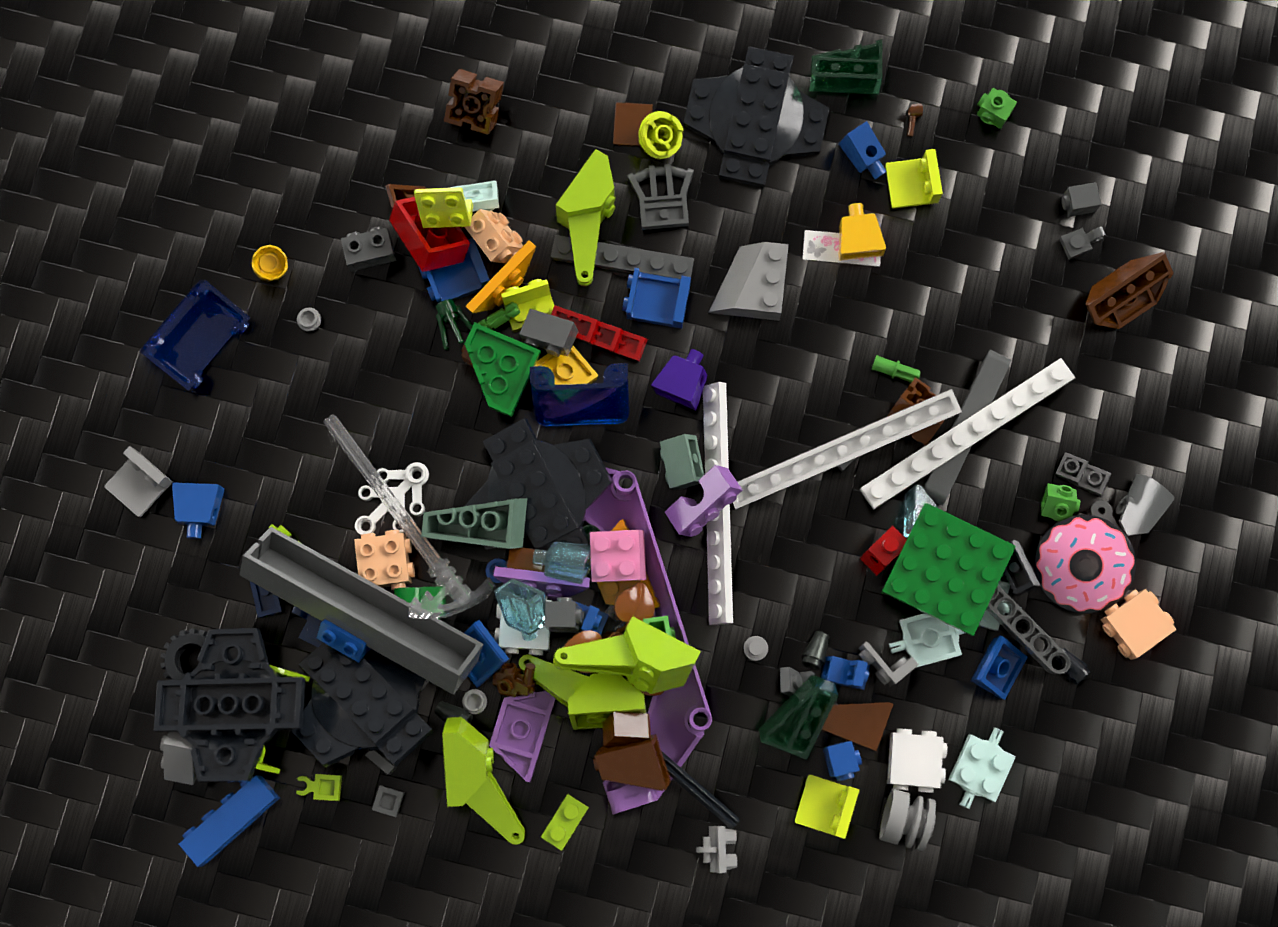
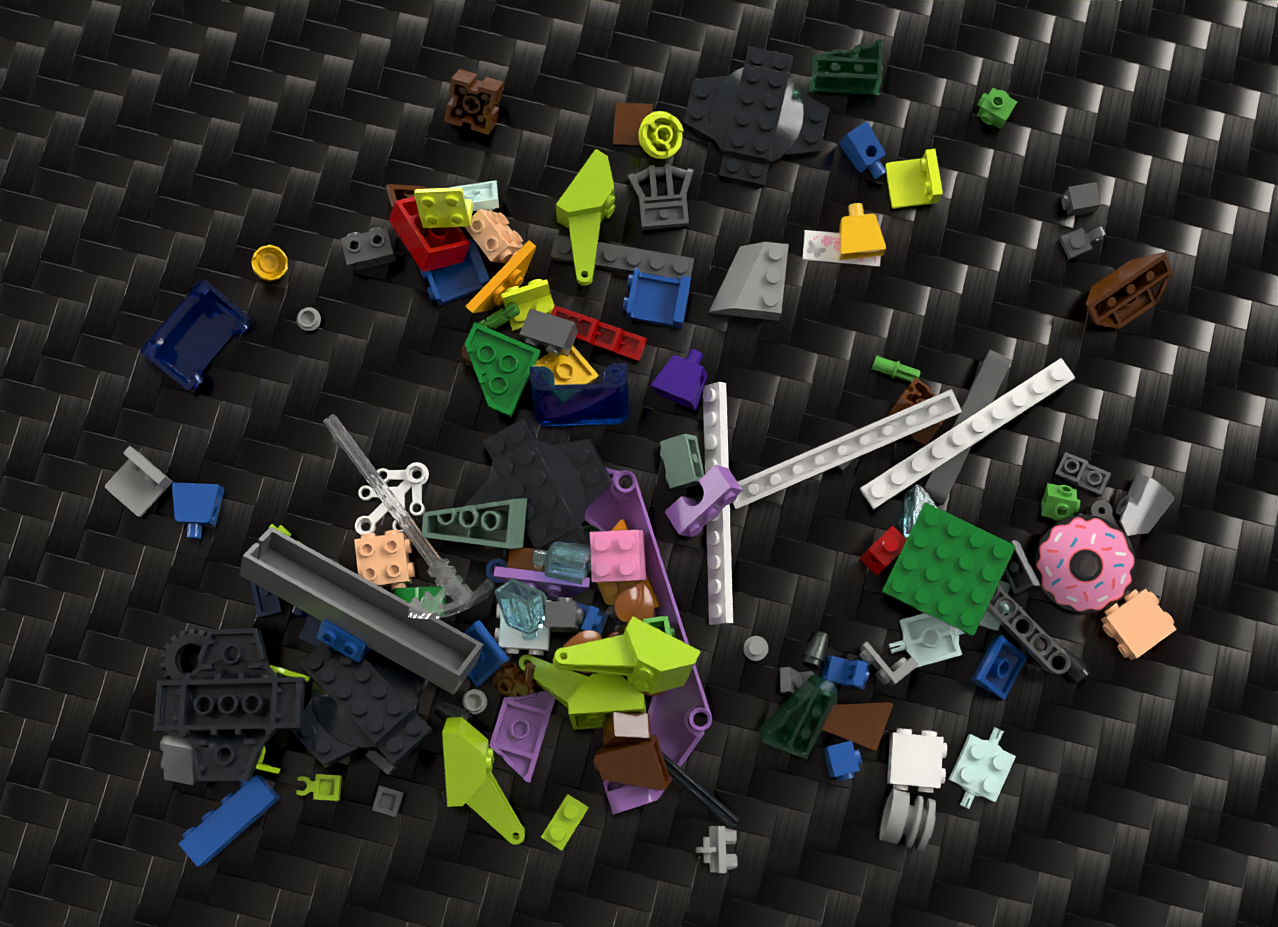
(449, 313): dark green plant -> none
(826, 806): neon yellow bracket -> none
(915, 110): reddish brown hand -> none

